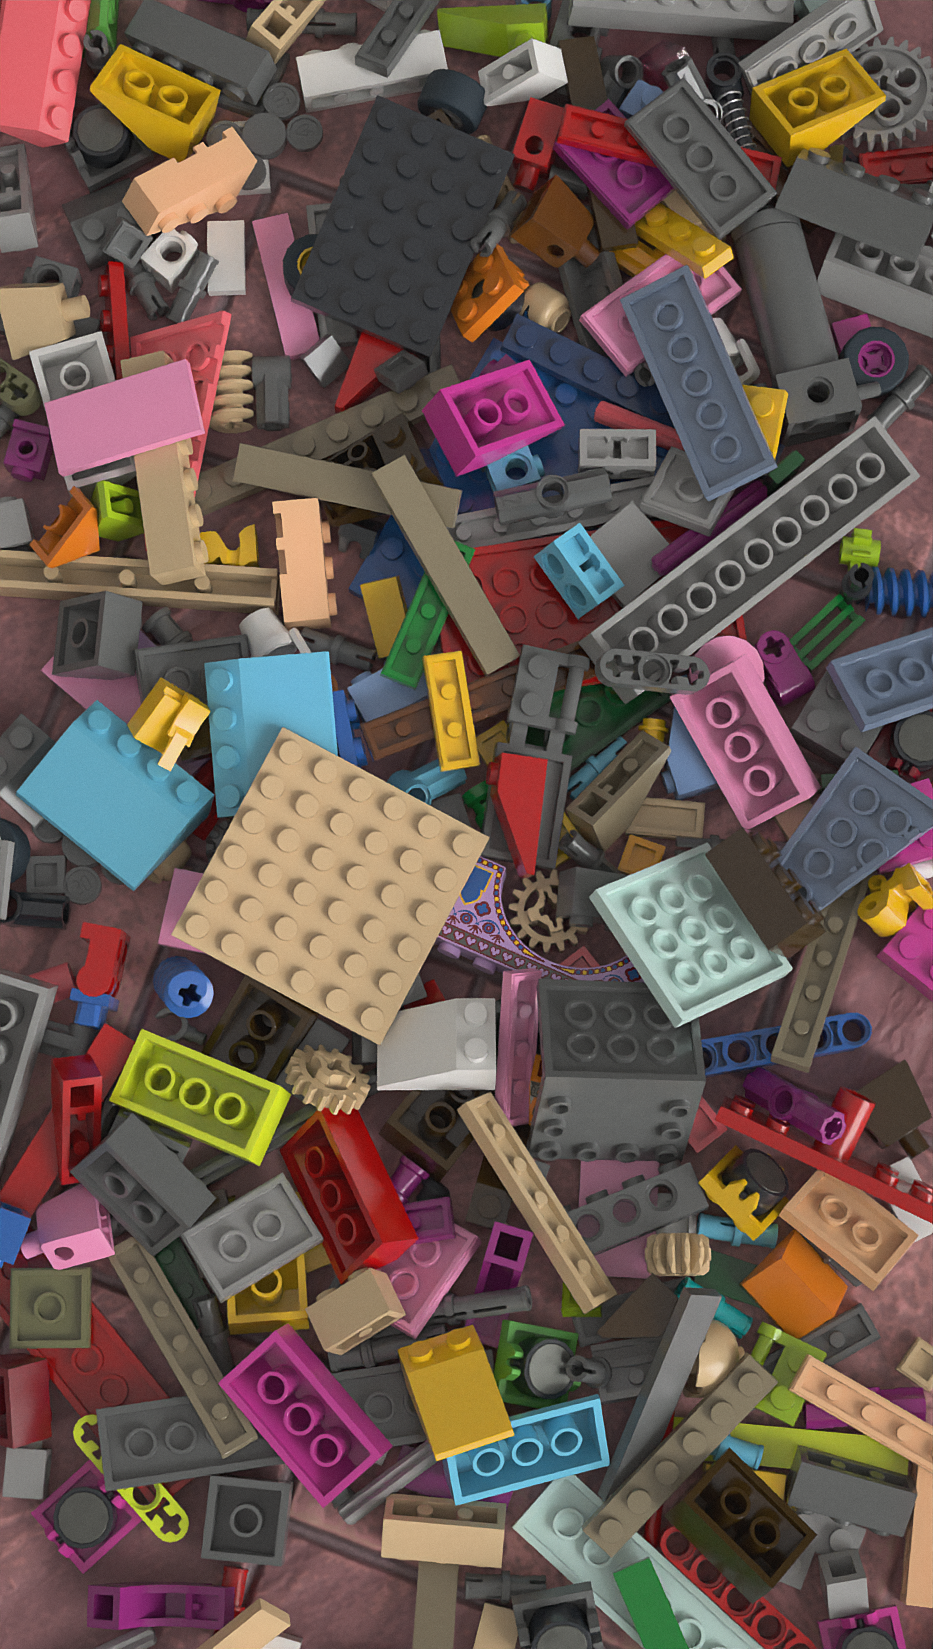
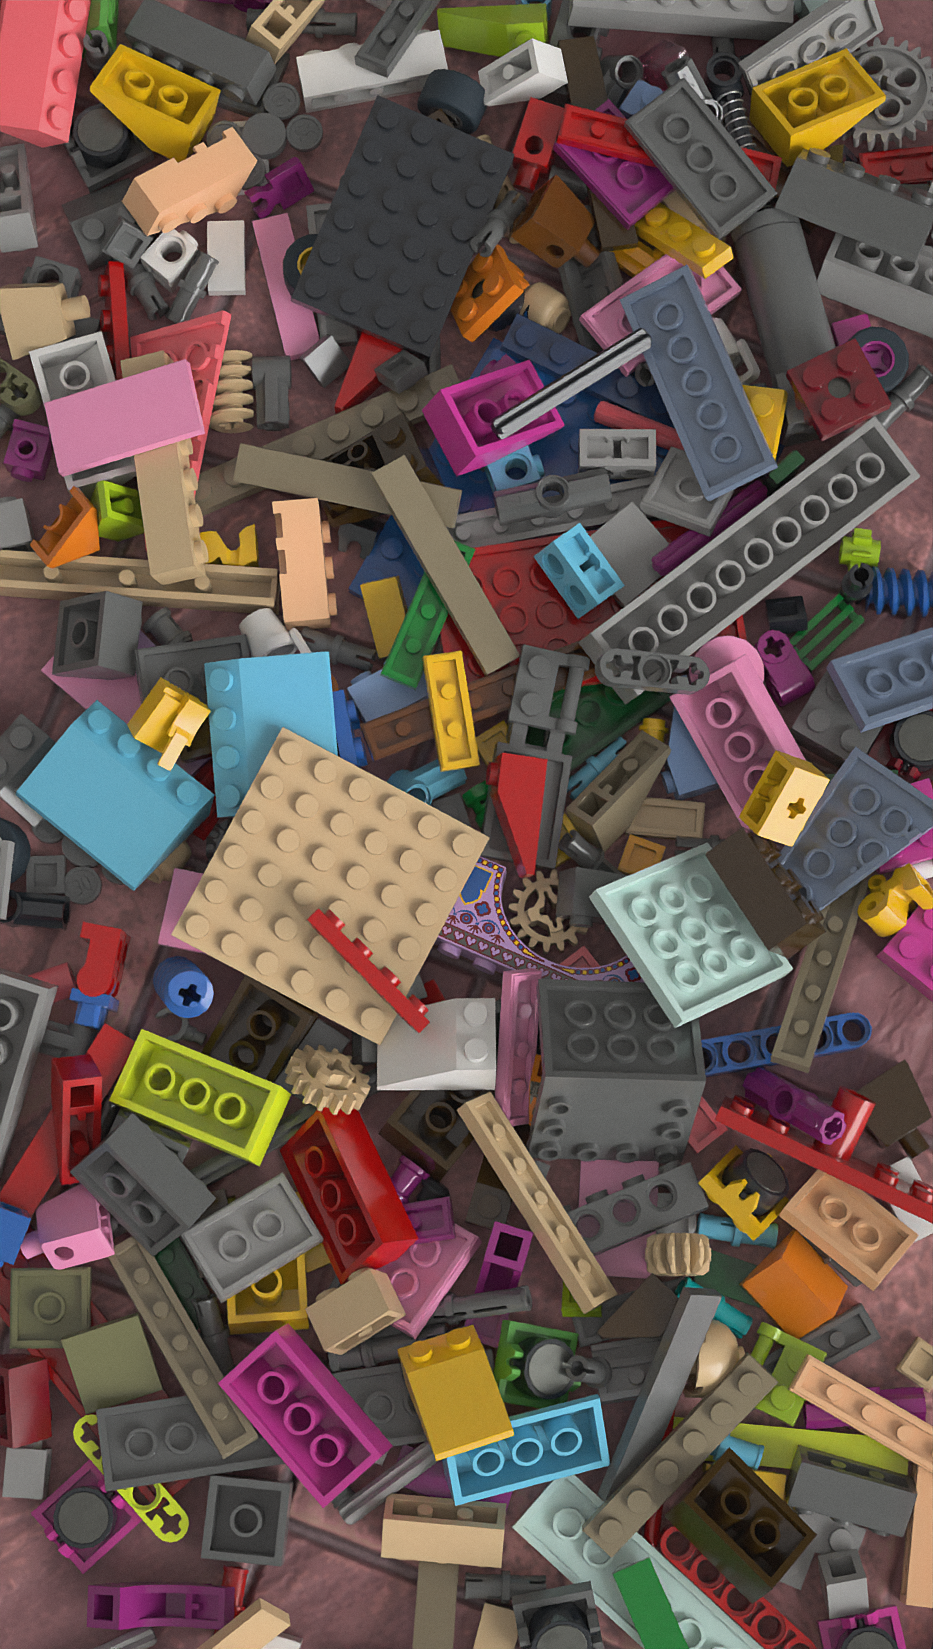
(112, 1363): none -> olive tile
(284, 187): none -> magenta plate
(381, 980): none -> red plate
(571, 383): none -> axle
(784, 798): none -> yellow brick
(786, 614): none -> black plate
(837, 390): none -> dark red piece

